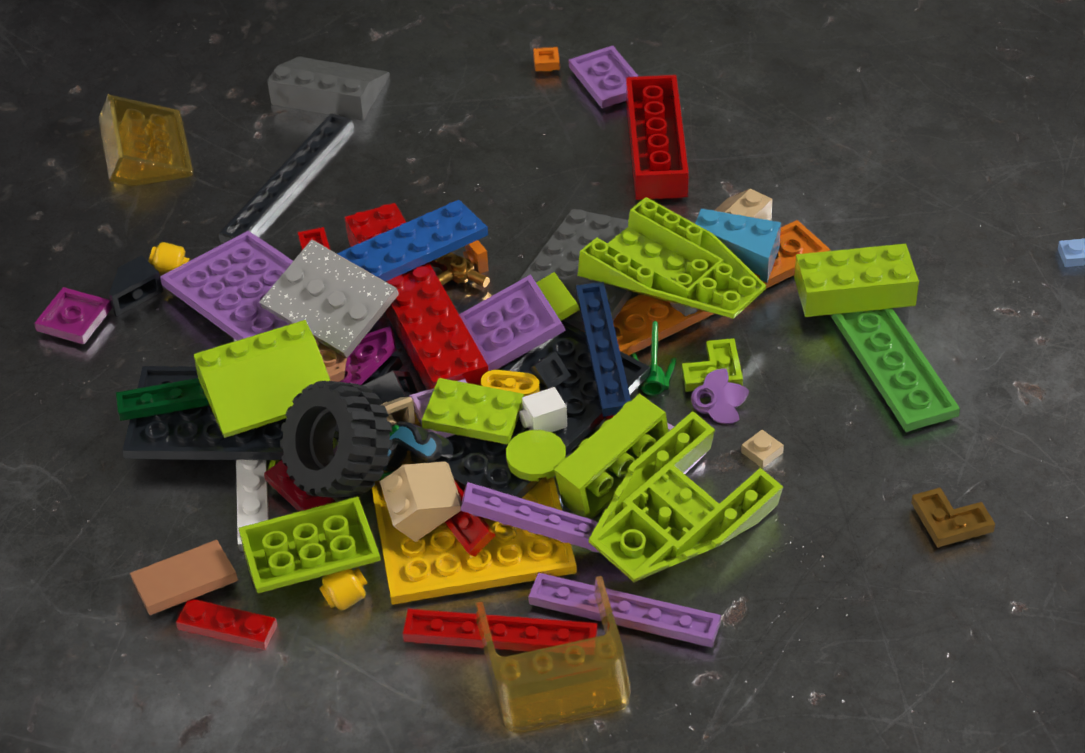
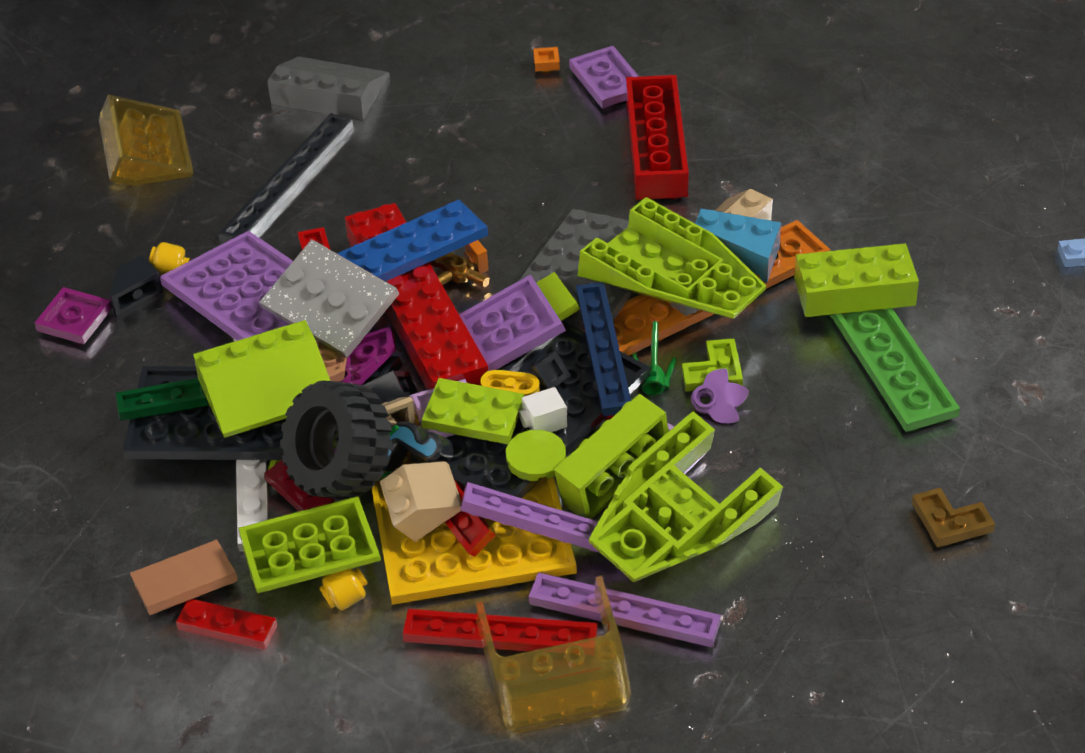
(762, 448): tan plate -> none

